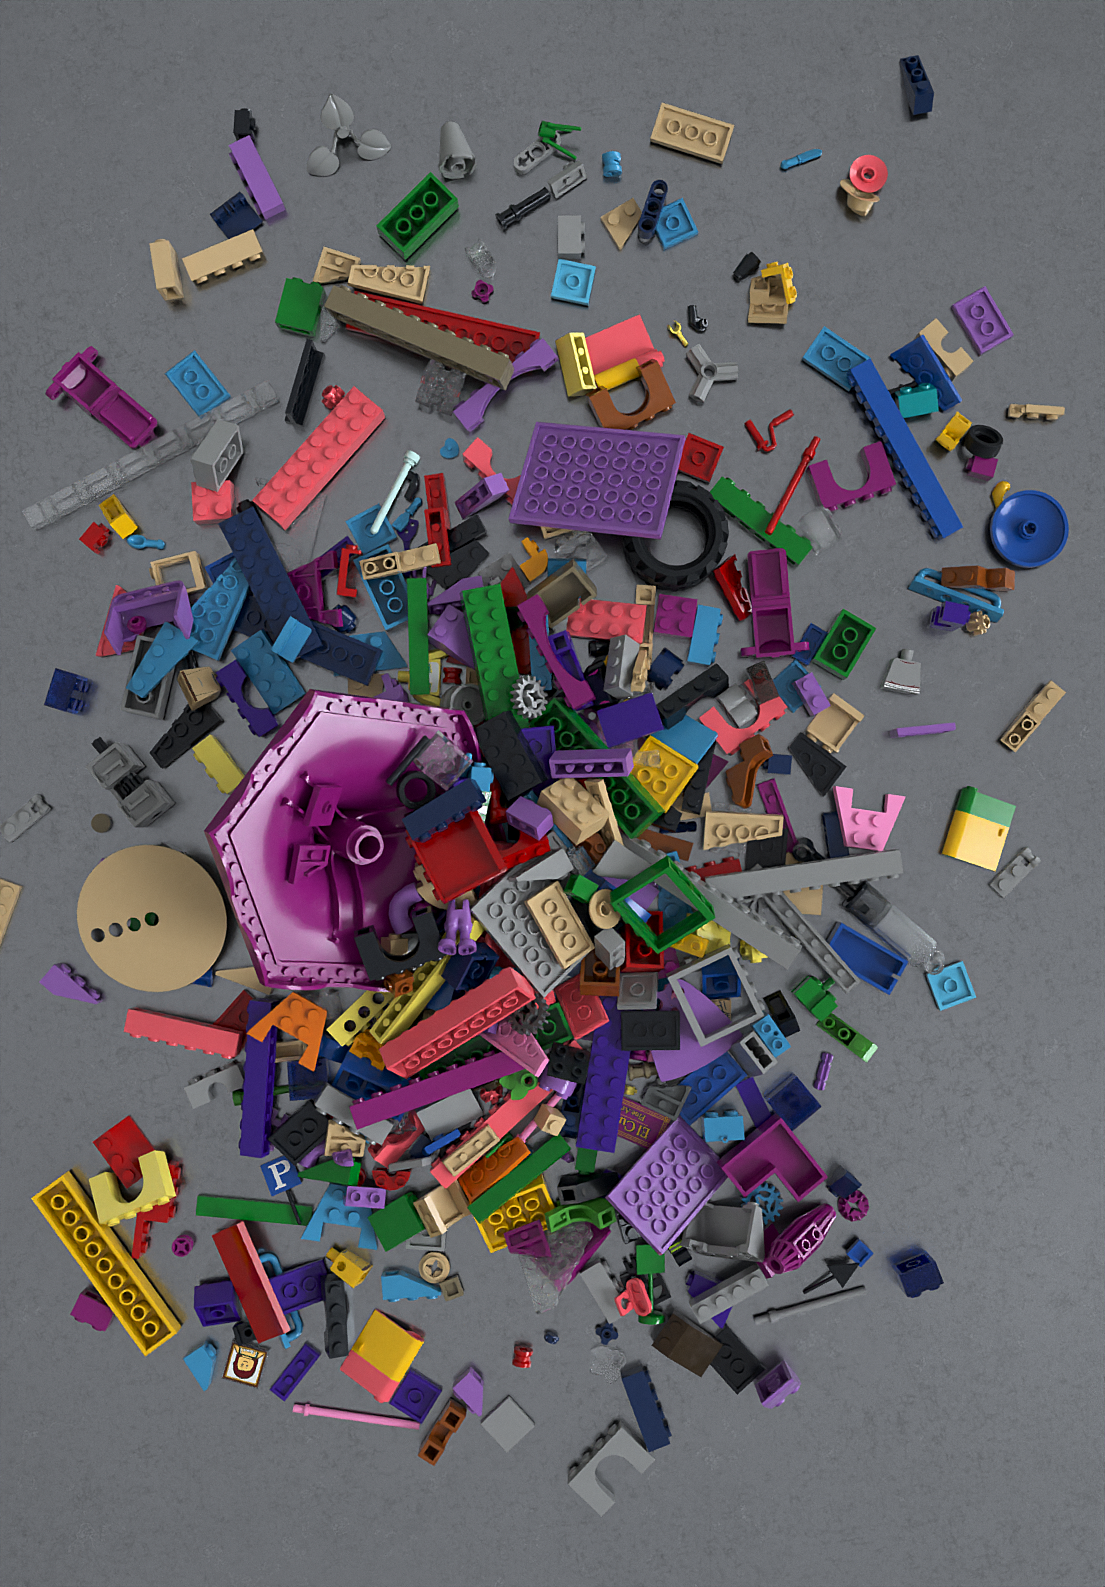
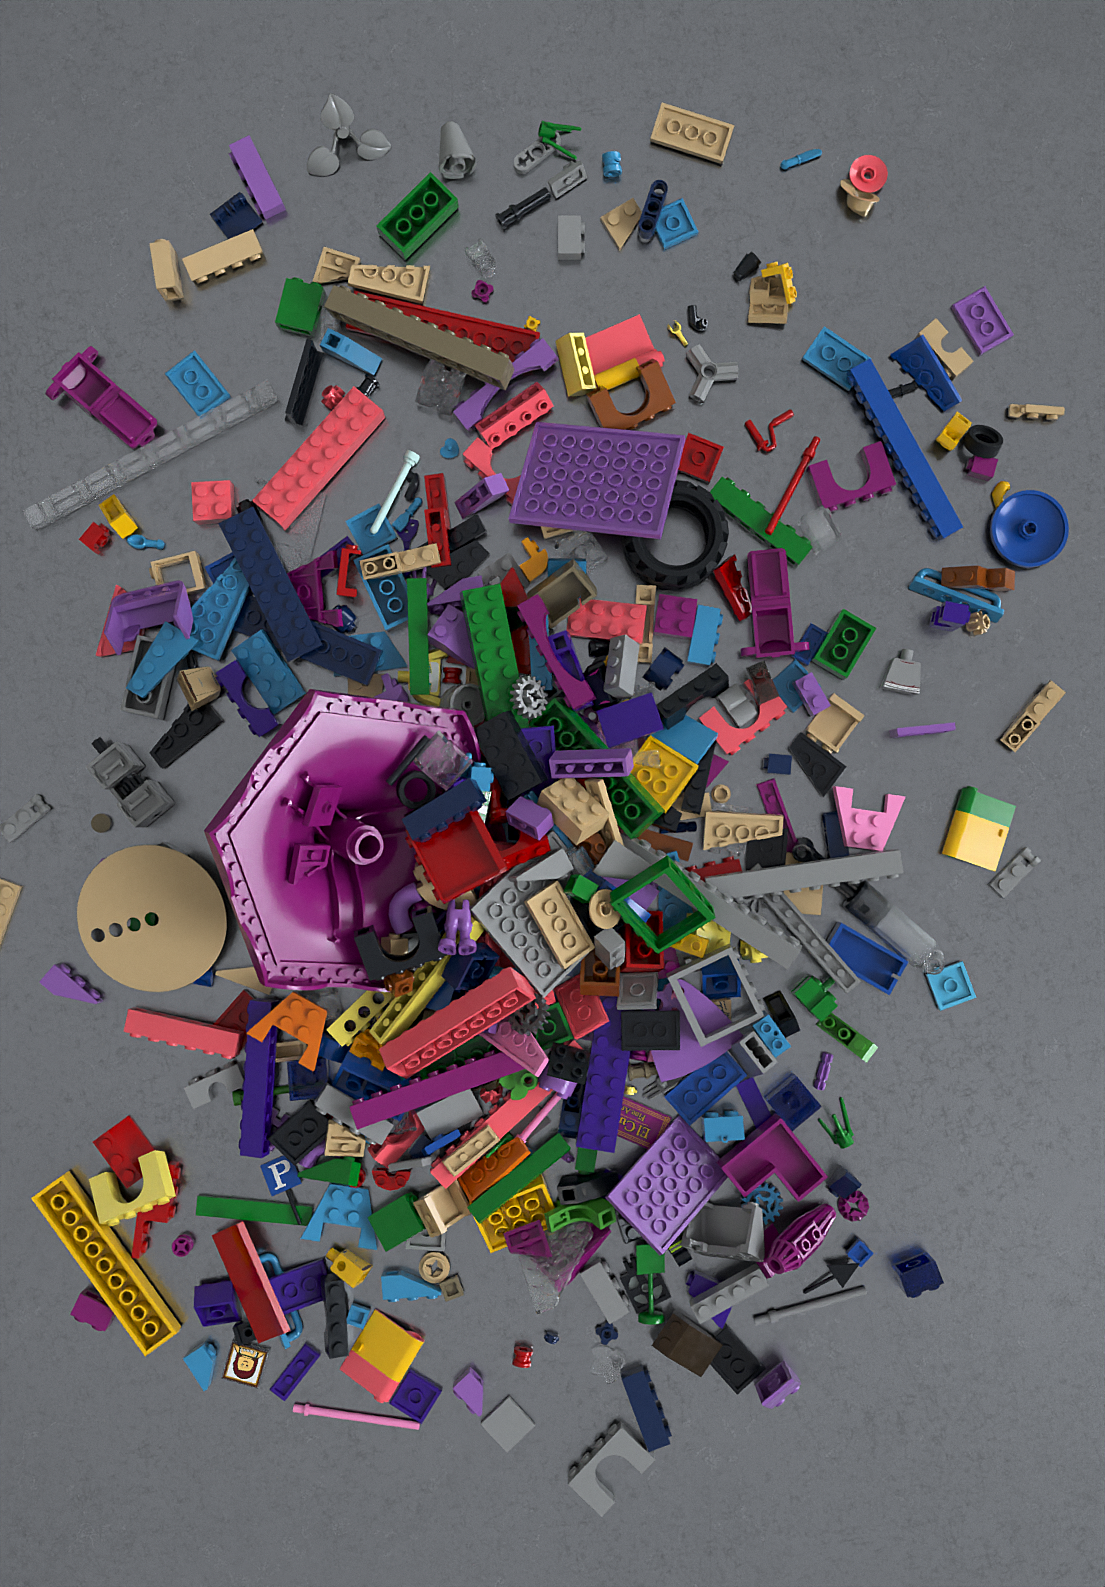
(66, 691): clear blue brick -> none
(137, 624): magenta plate -> none
(217, 455): light grey brick -> none
(218, 764): light yellow brick -> none
(244, 124): black brick -> none
(291, 639): dark azure panel -> none
(343, 1158): medium lavender tile -> none
(350, 352): none -> dark azure slope
(357, 1315): none -> dark azure plate
(364, 1197): medium lavender bracket -> none
(368, 385): none -> black bush
(437, 1438): dark orange arch -> none
(514, 415): none -> coral brick
(531, 323): none -> yellow piece
(549, 1119): tan brick -> none
(573, 282): medium azure plate -> none
(636, 1297): coral bracket -> none
(640, 671): tan hinge -> none
(666, 1099): dark grey wing -> none
(721, 793): none -> tan plate
(743, 775): dark orange arch -> none
(843, 1136): none -> green plant
(917, 85): dark blue slope -> none
(917, 400): teal brick -> none

